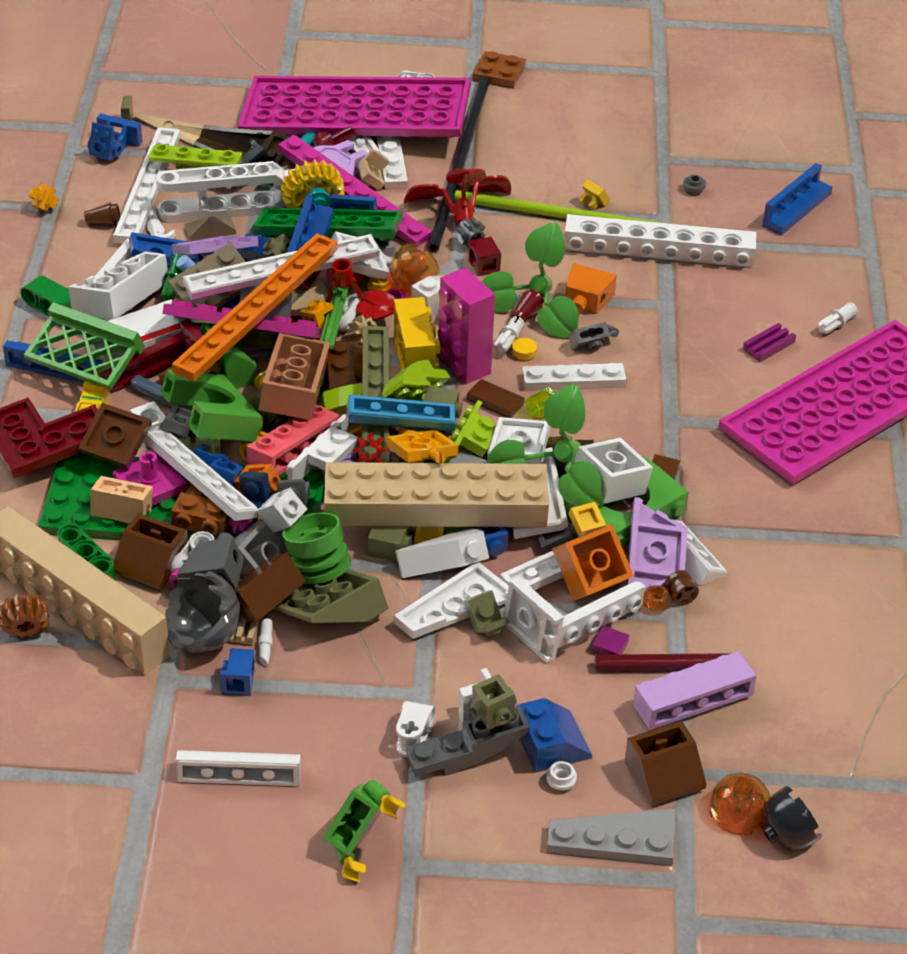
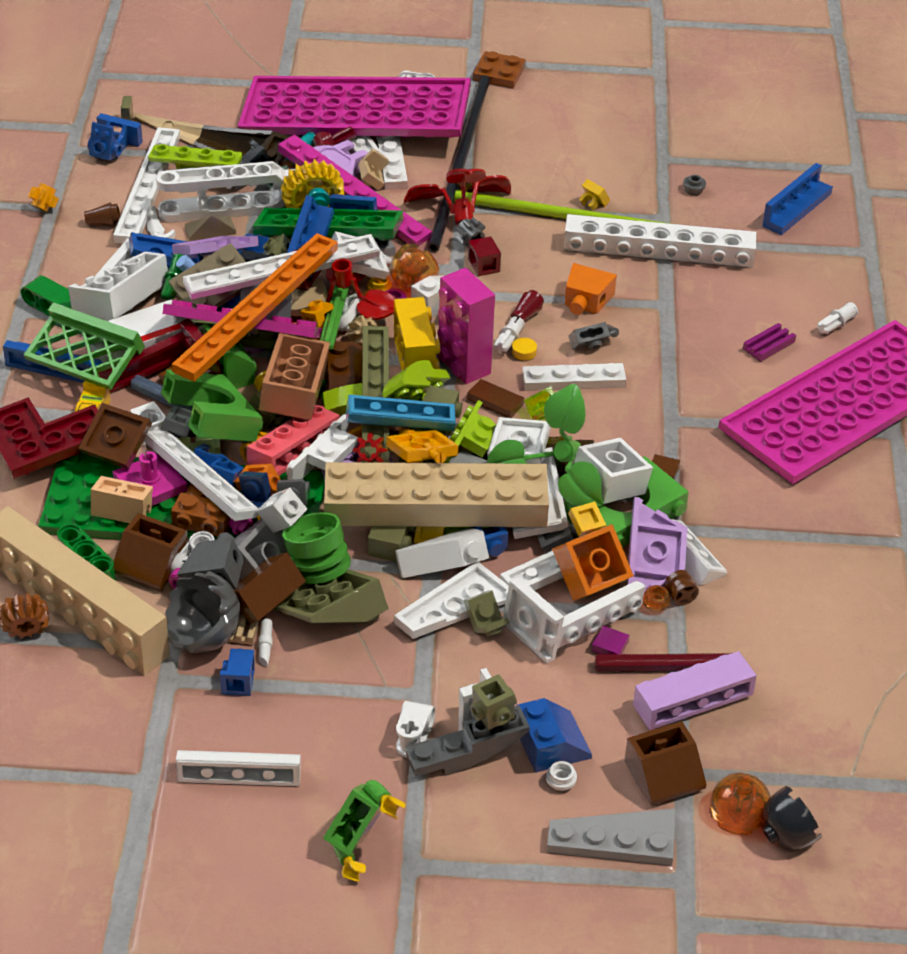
(547, 247): bright green plant -> none

